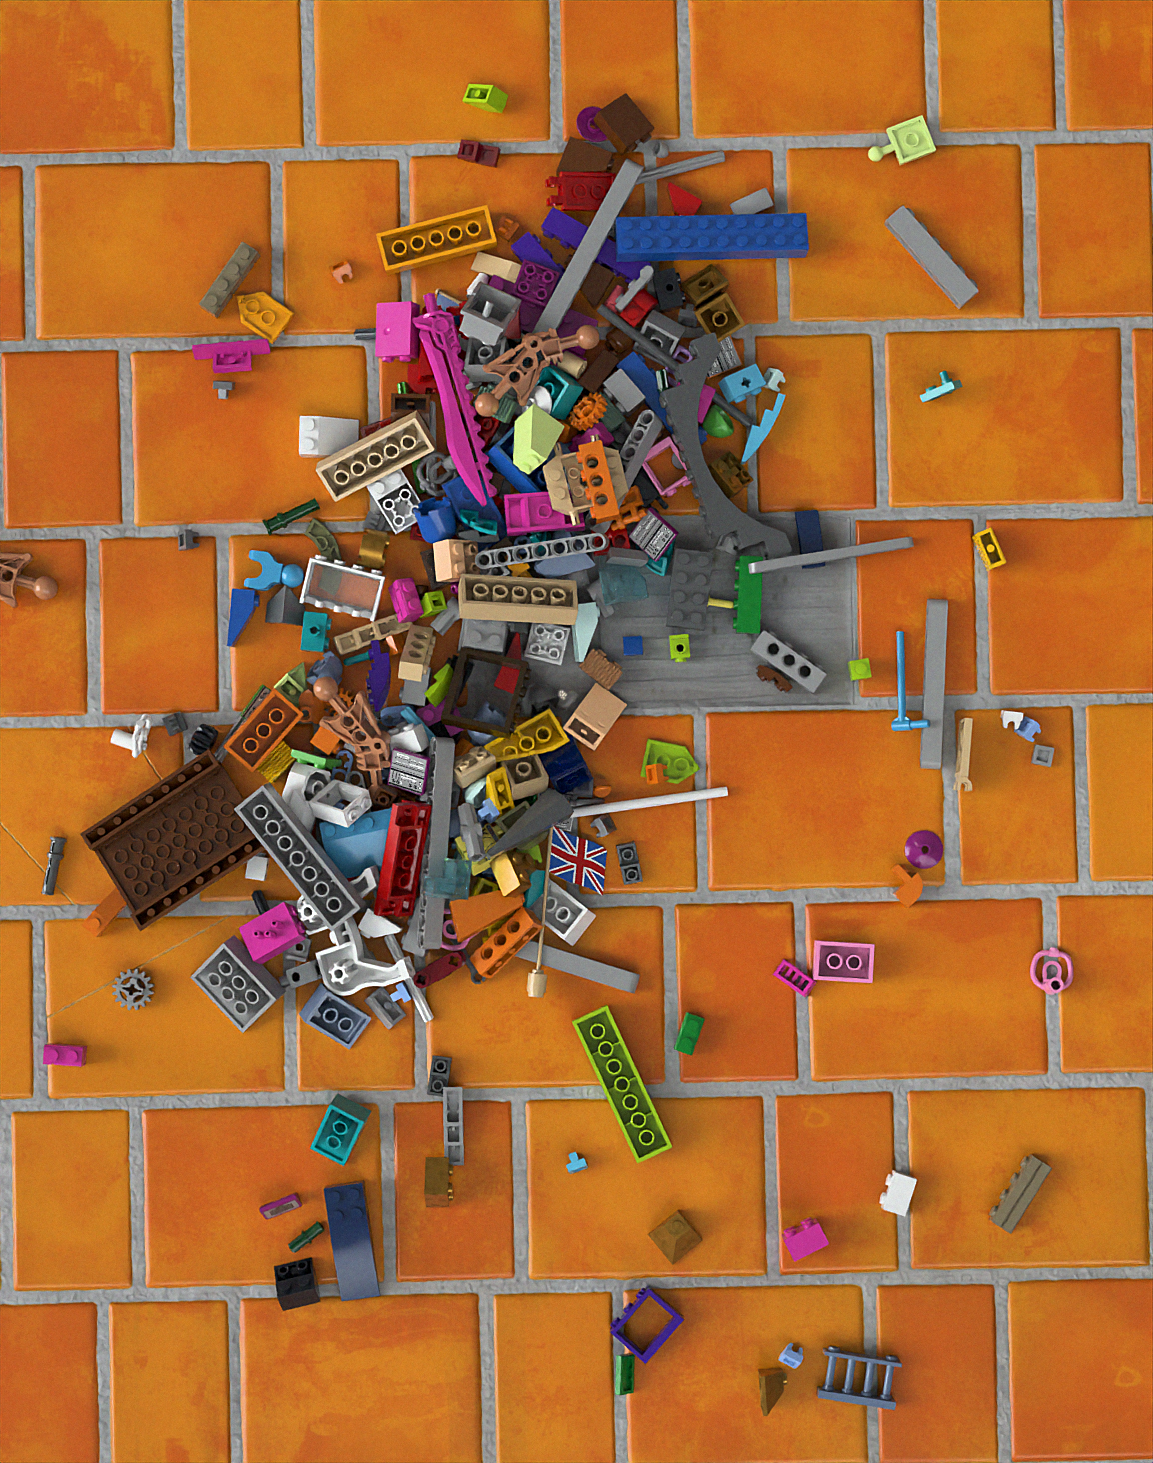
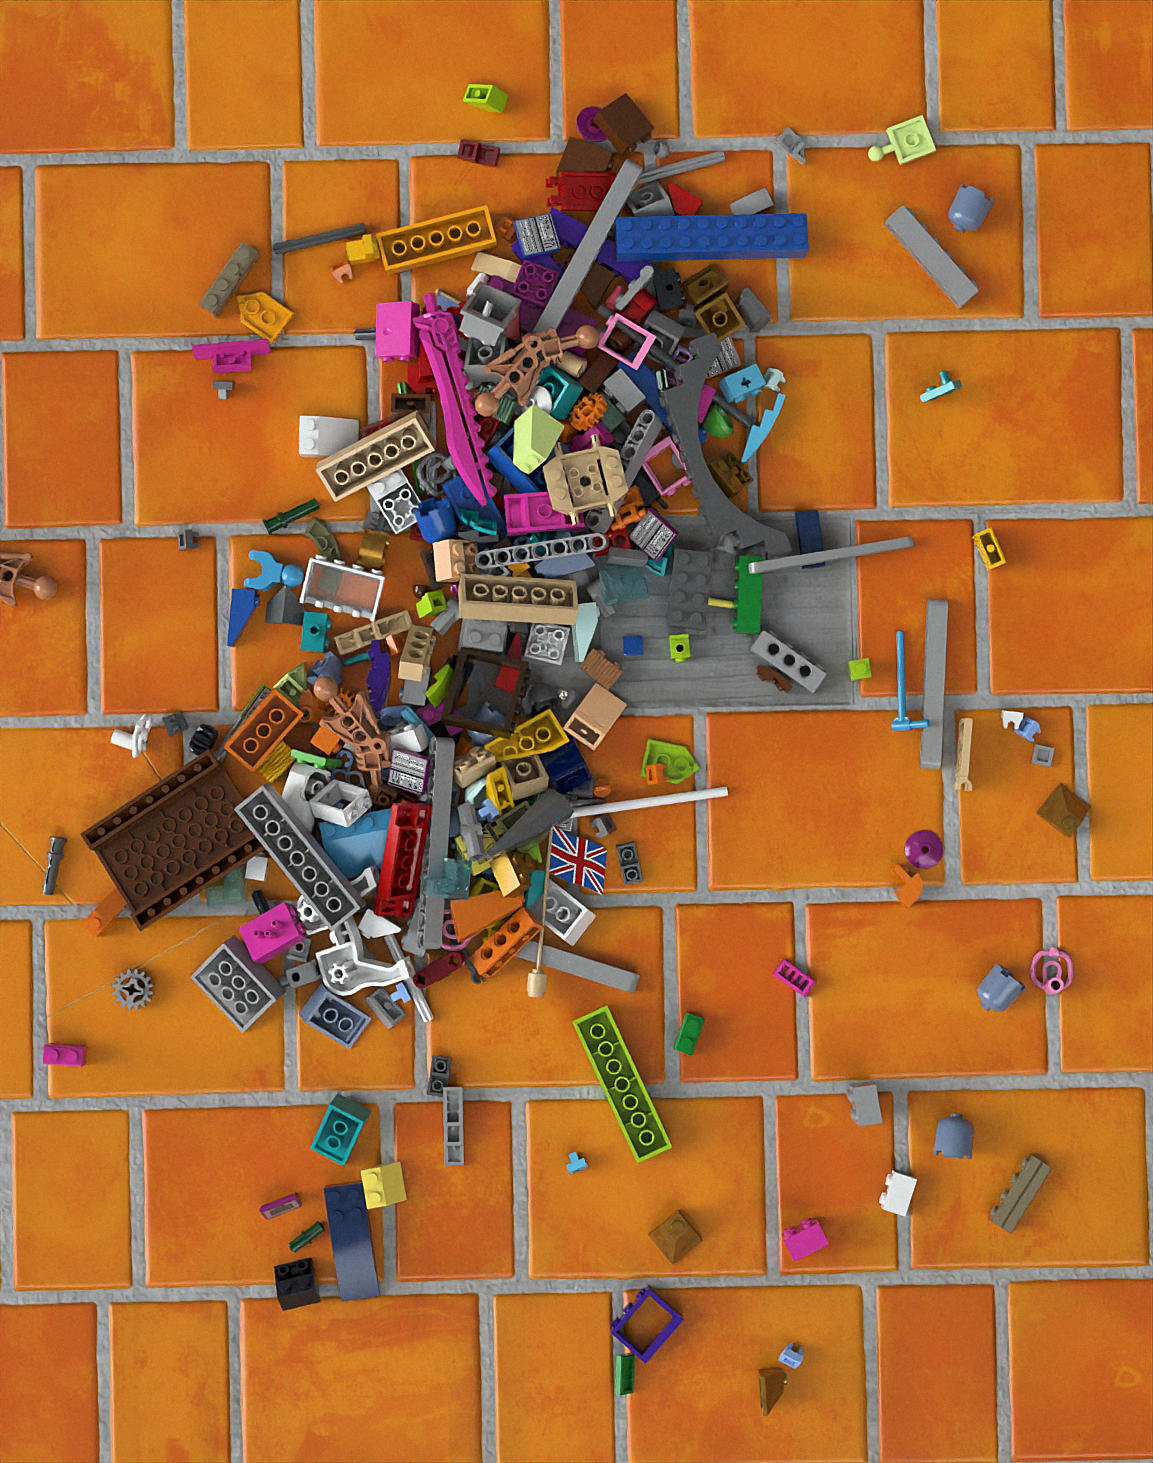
(232, 892): none -> clear light blue brick
(320, 238): none -> dark grey axle
(362, 250): none -> yellow brick
(383, 1184): none -> light yellow slope
(405, 600): dark pink brick -> none
(438, 1190): pearl gold brick -> none
(537, 235): none -> tile
(609, 510): orange brick -> none
(643, 350): none -> bright pink window
(650, 201): none -> light grey slope
(752, 311): none -> dark grey slope
(791, 145): none -> light grey slope
(843, 961): bright pink brick -> none
(865, 1103): none -> light grey brick
(865, 1397): sand blue fence -> none
(954, 1137): none -> sand blue cylinder
(969, 209): none -> sand blue cylinder
(999, 989): none -> sand blue cylinder
(1064, 811): none -> pearl gold slope

